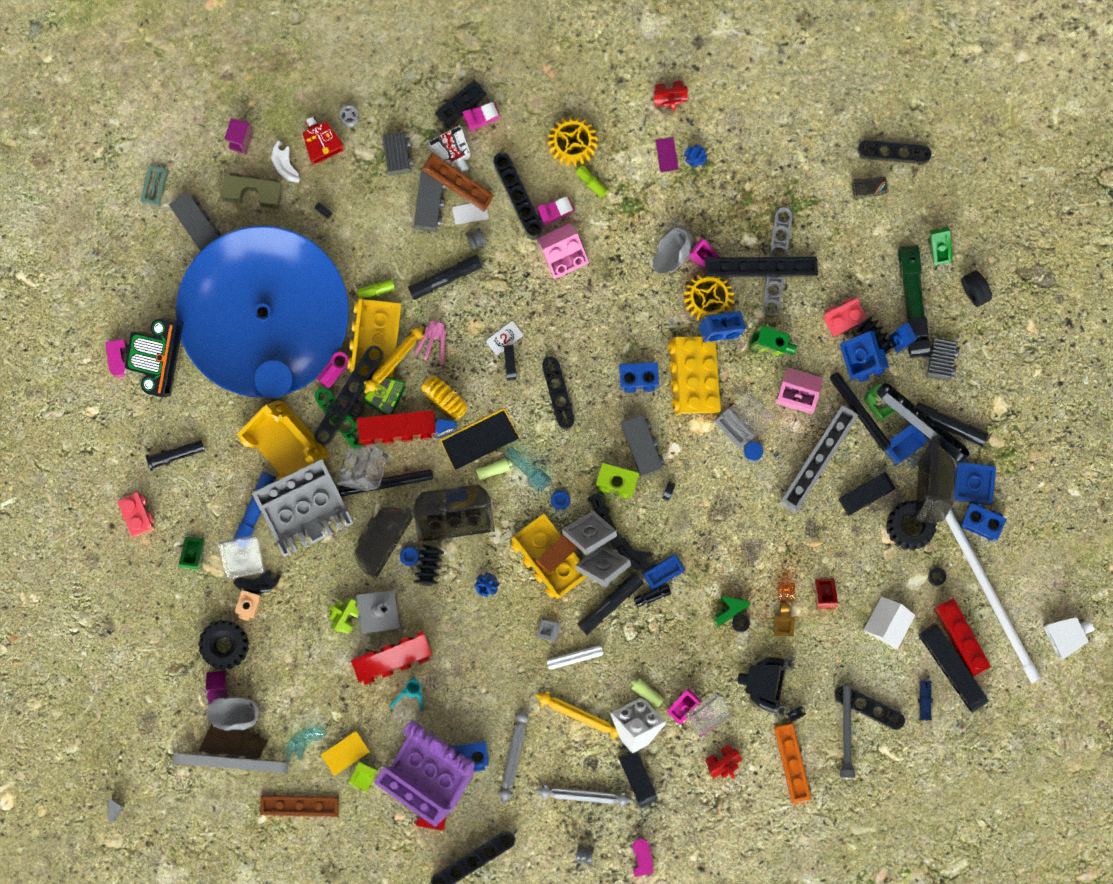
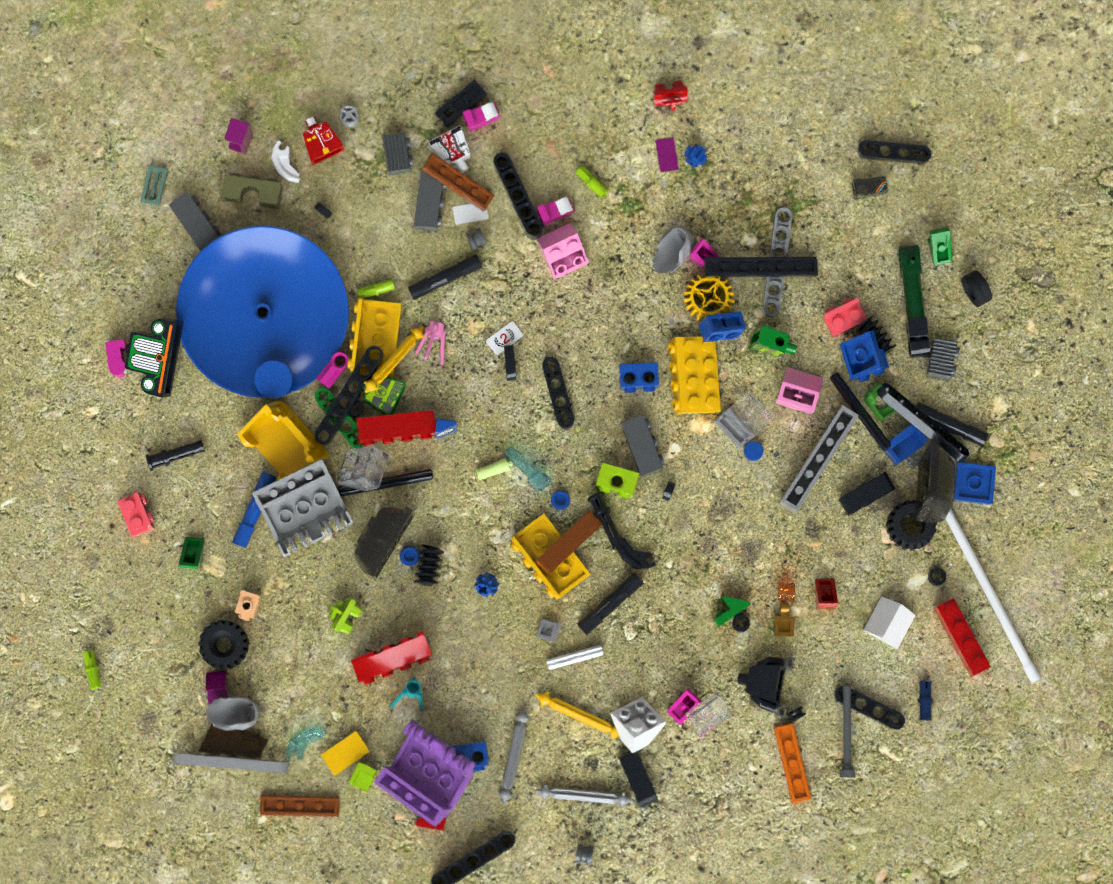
(91, 669): none -> lime axle
(114, 810): light grey slope -> none
(241, 557): clear tile -> none
(259, 585): black piece -> none
(377, 612): light grey tile -> none
(444, 397): yellow gear -> none
(453, 513): clear smoke windscreen -> none
(479, 439): black sticker -> none
(567, 137): yellow gear -> none
(589, 532): light grey tile -> none
(603, 565): light grey tile -> none
(643, 856): dark pink leg -> none
(646, 692): yellowish green piece -> none
(652, 596): black axle -> none
(663, 572): blue tile -> none
(726, 765): red hips -> none
(903, 337): blue plate -> none
(953, 667): black beam -> none
(981, 527): blue brick -> none
(1068, 636): white torso -> none

